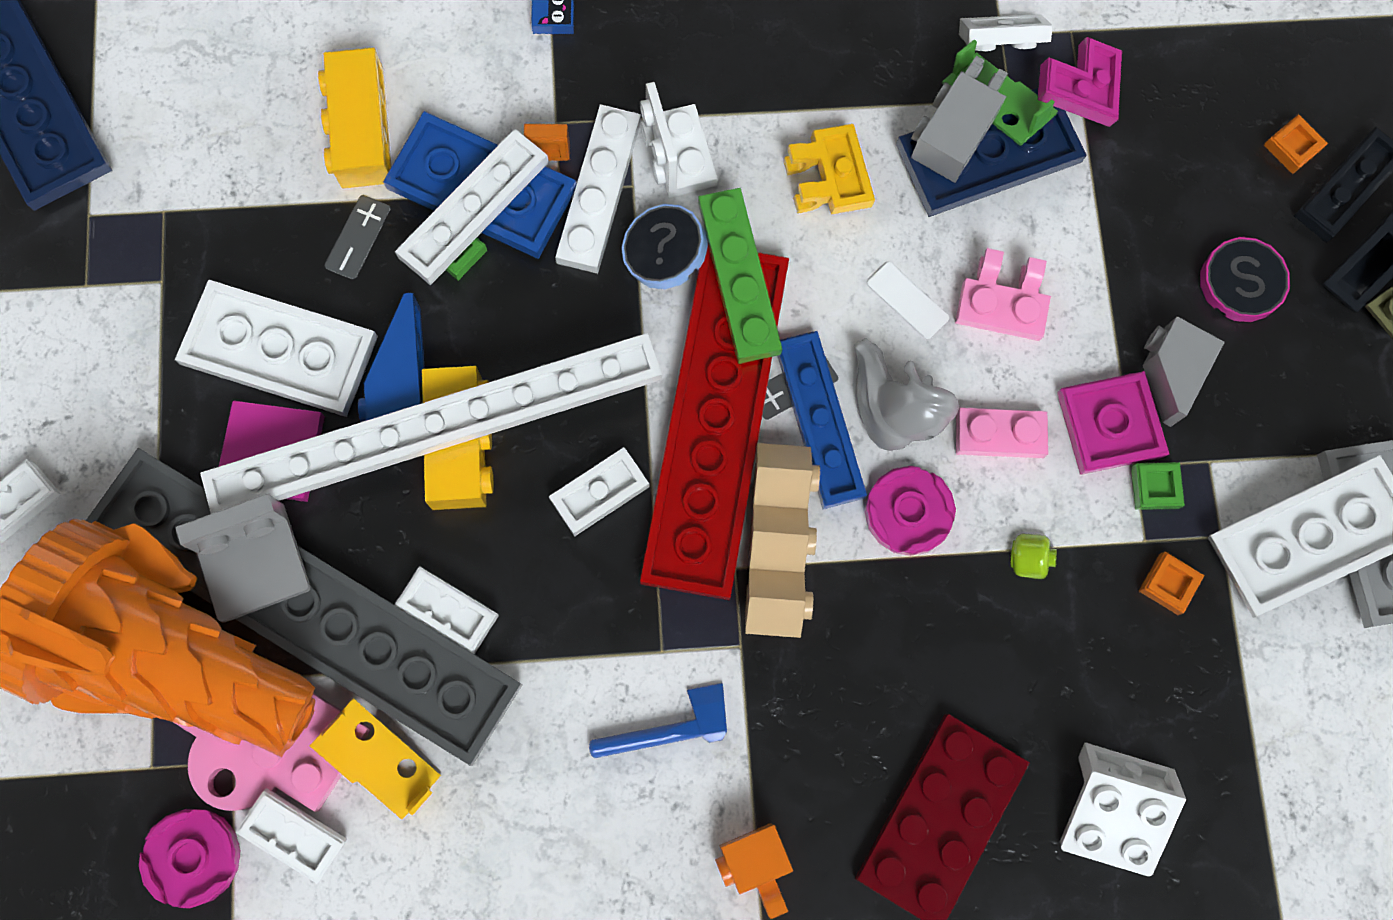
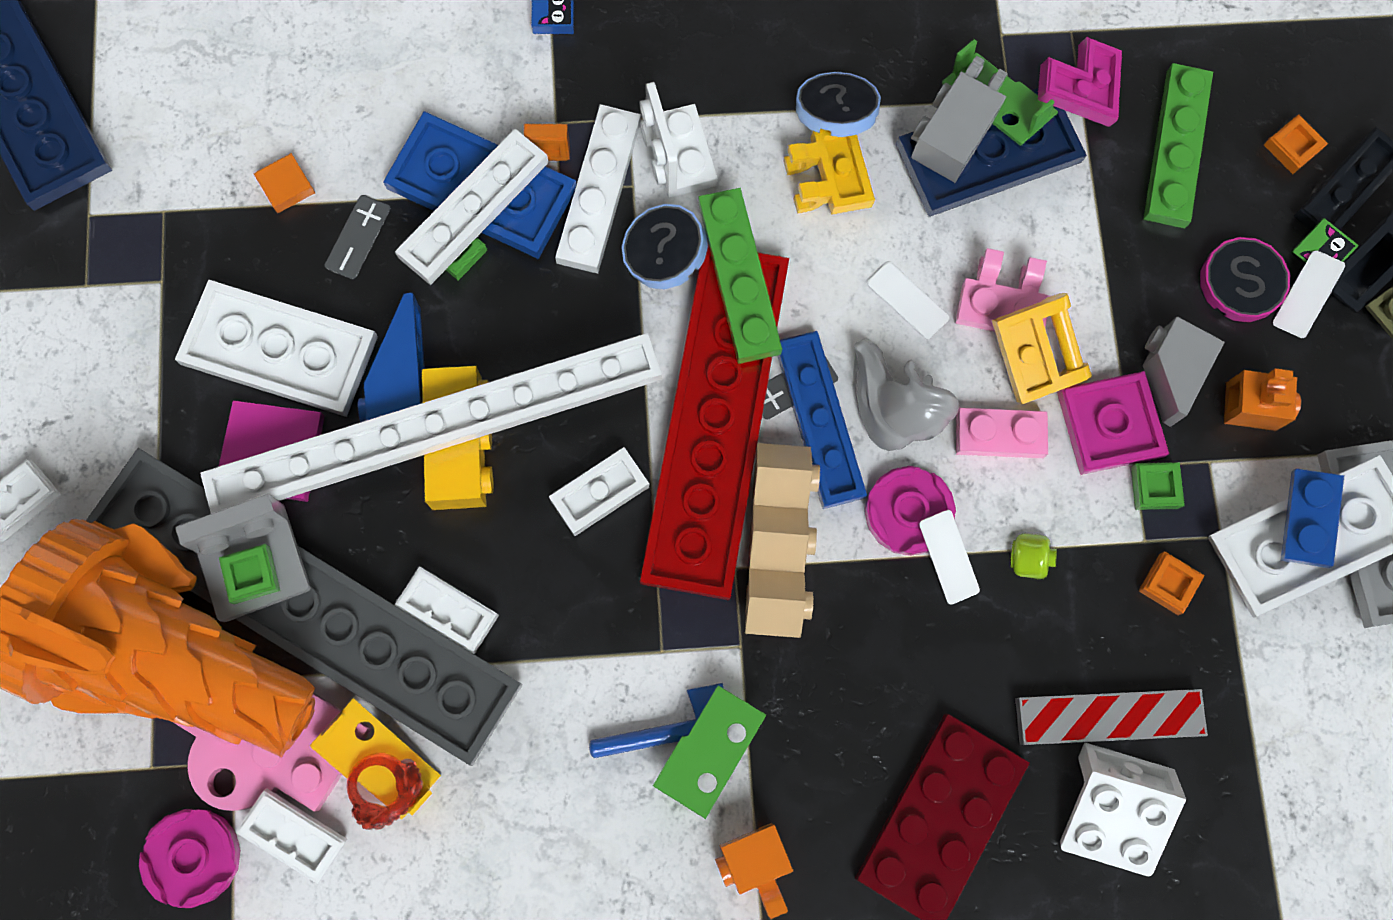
(249, 574): none -> bright green tile
(284, 183): none -> orange tile
(355, 117): yellow brick -> none
(408, 785): none -> clear red piece
(708, 751): none -> bright green piece
(838, 103): none -> tile
(949, 557): none -> white sticker
(1018, 30): white plate -> none
(1029, 353): none -> yellow plate
(1110, 717): none -> tile
(1178, 146): none -> bright green plate
(1262, 399): none -> orange brick
(1309, 294): none -> white sticker
(1312, 518): none -> blue plate
(1327, 240): none -> tile

